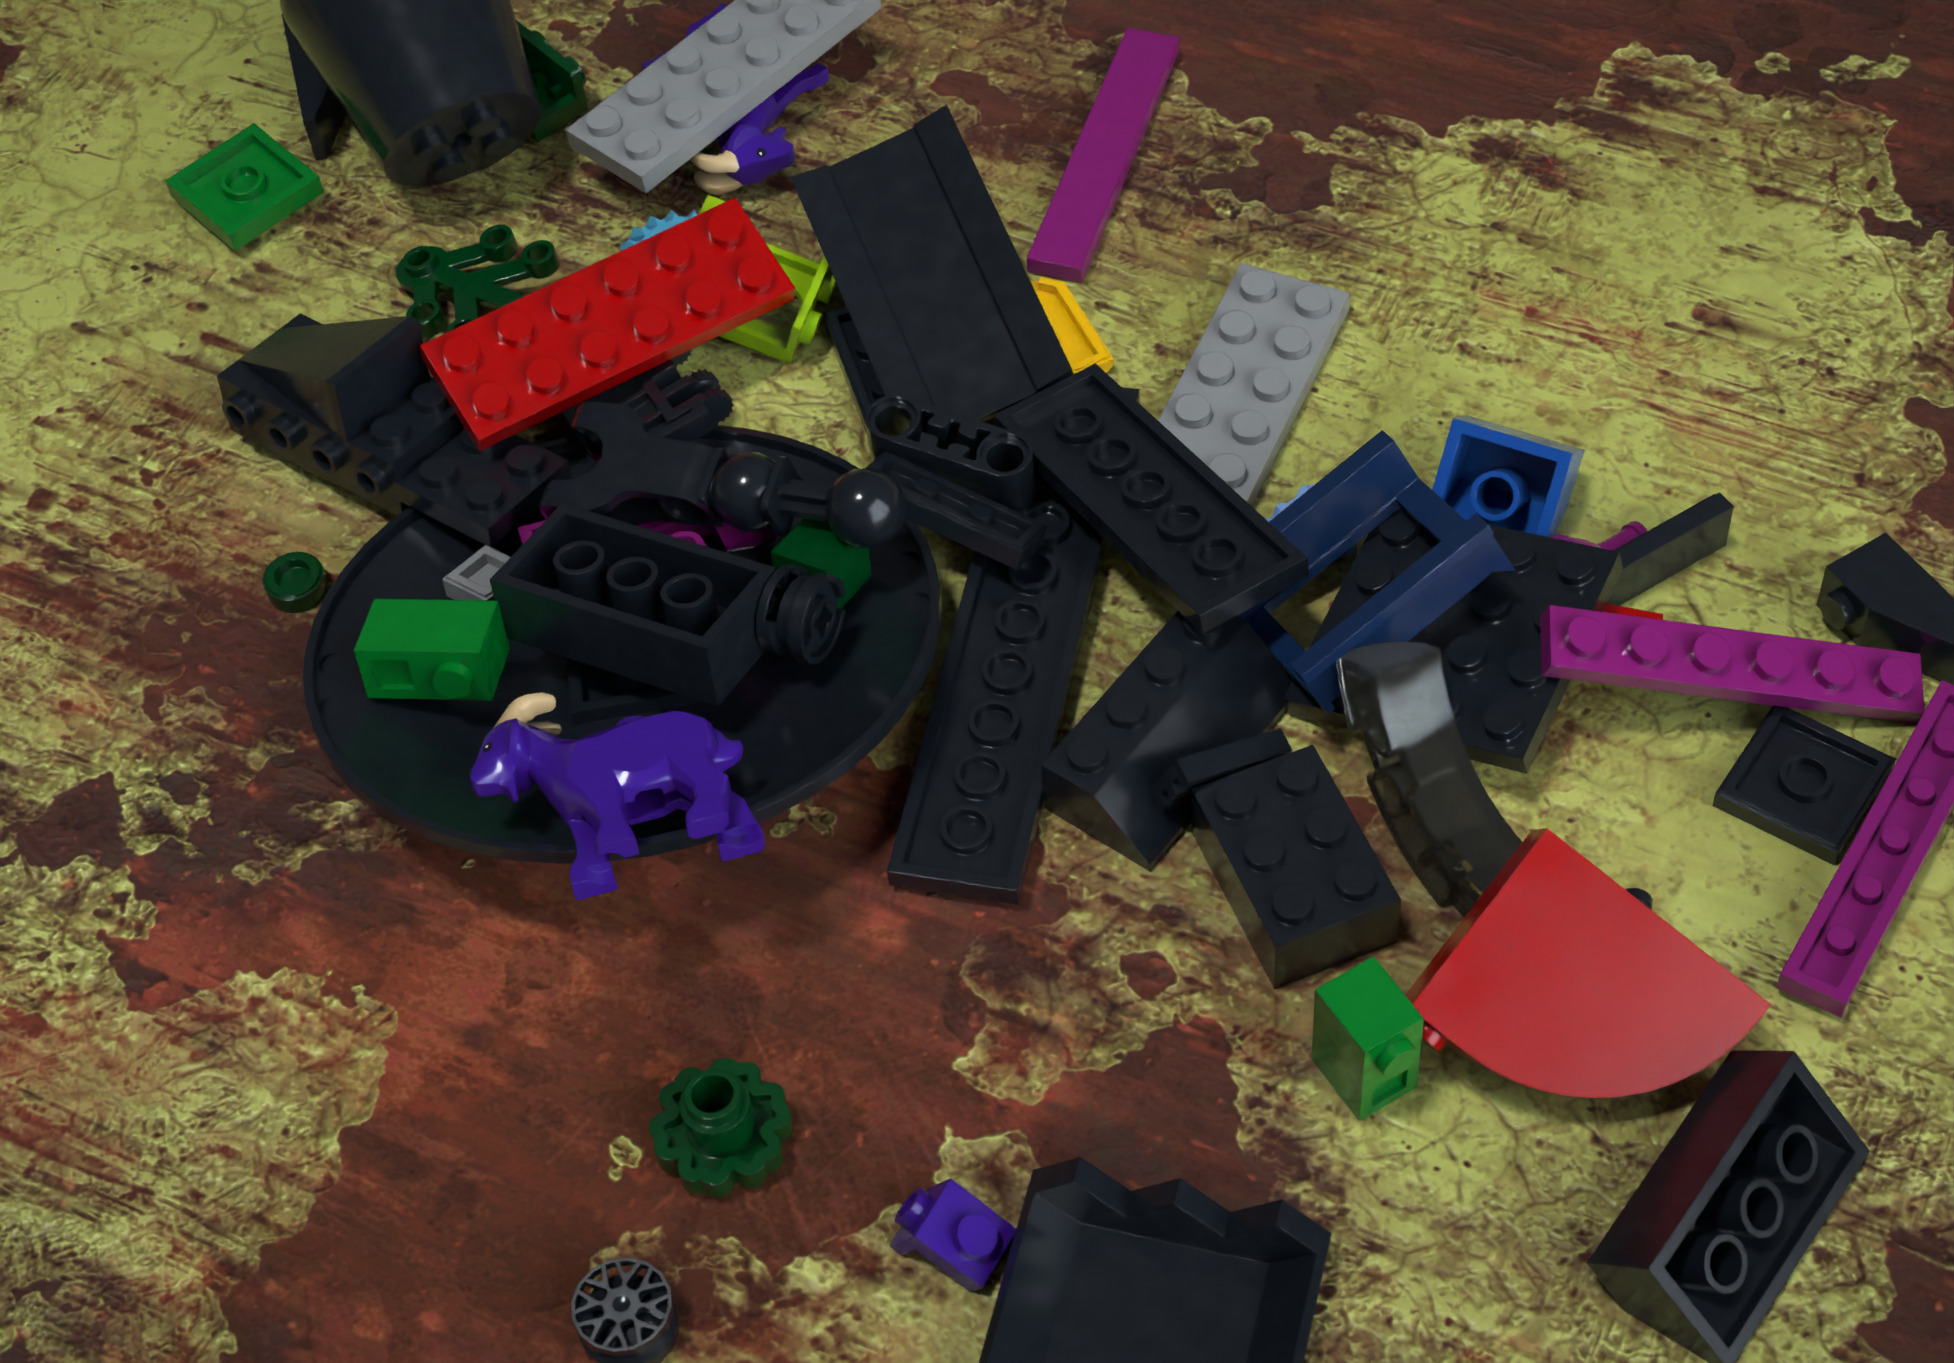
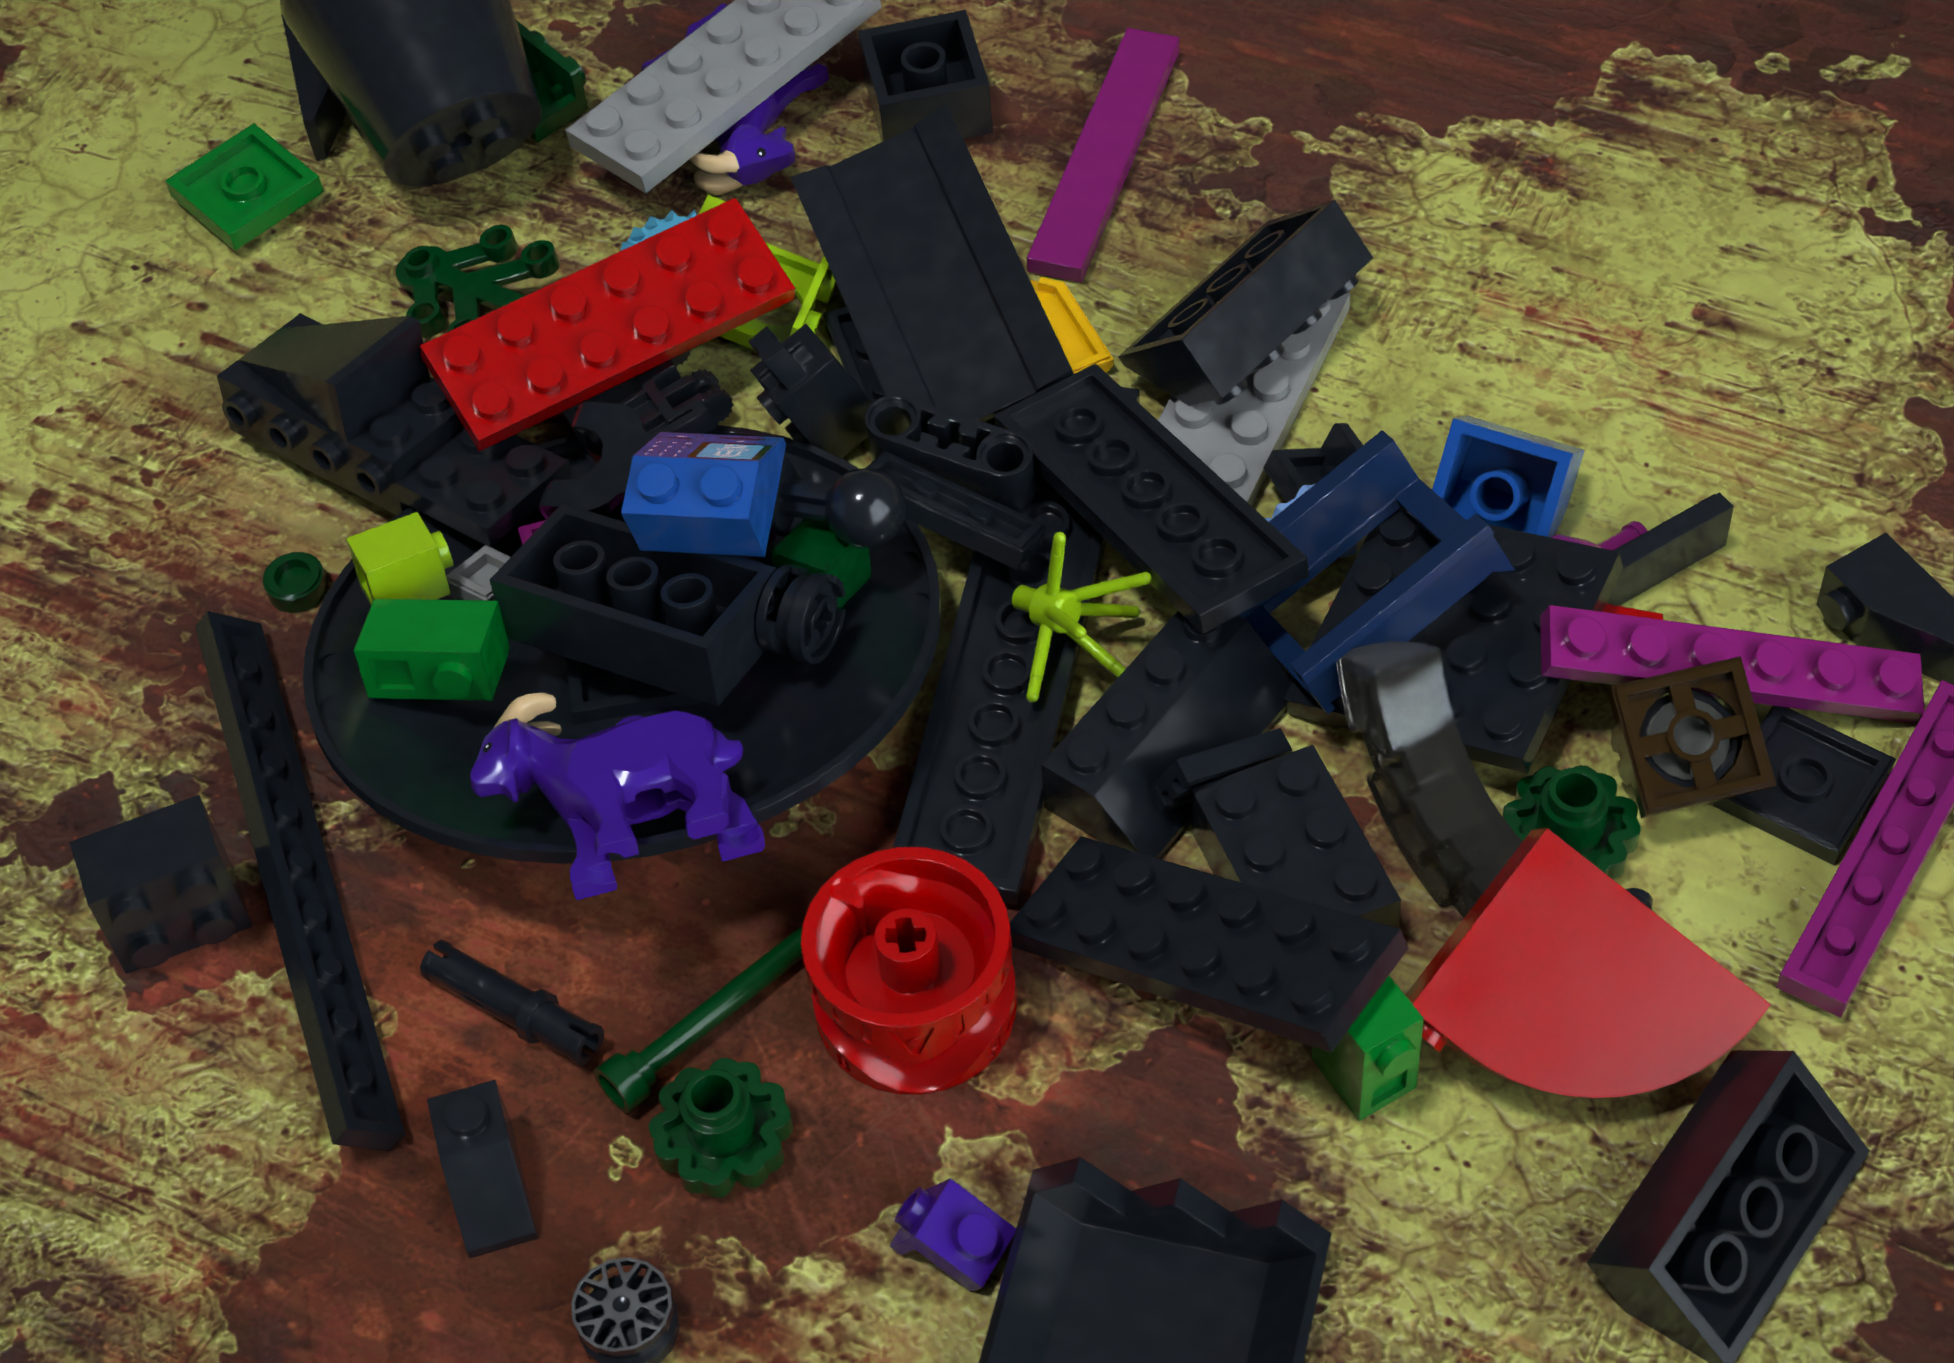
(160, 884): none -> black brick
(299, 887): none -> black plate
(401, 560): none -> lime brick
(482, 1168): none -> black slope
(531, 1012): none -> black pin
(629, 1076): none -> dark green piece
(704, 493): none -> blue slope
(811, 390): none -> black hinge
(910, 970): none -> red piece
(921, 68): none -> black brick
(1060, 610): none -> lime plant
(1209, 942): none -> black plate
(1250, 306): none -> black slope
(1298, 467): none -> black bracket
(1581, 811): none -> dark green plant
(1688, 740): none -> dark brown piece

